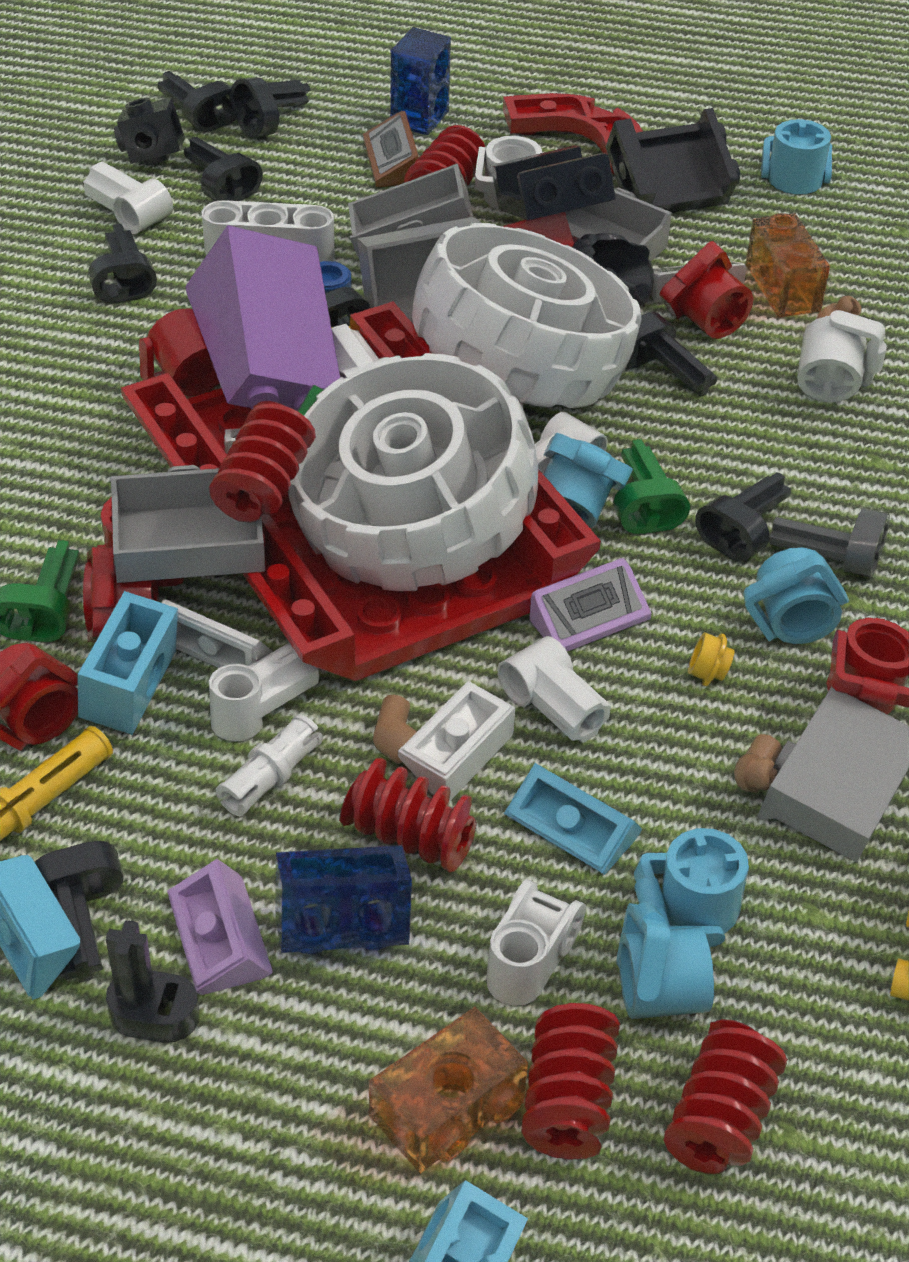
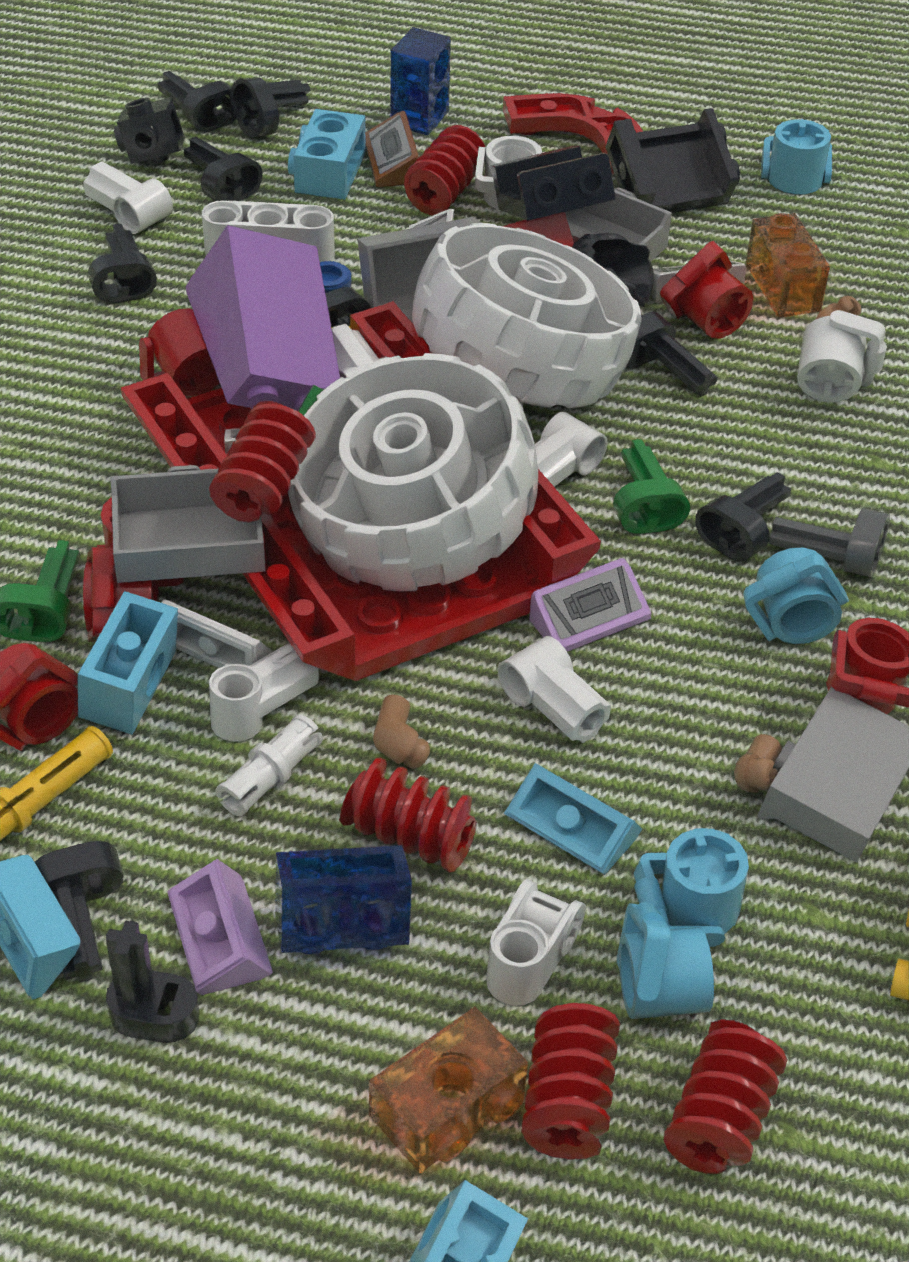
(328, 154): none -> medium azure brick
(414, 204): light grey container -> none
(459, 738): white slope -> none
(584, 475): medium azure piece -> none
(711, 658): yellow plate -> none

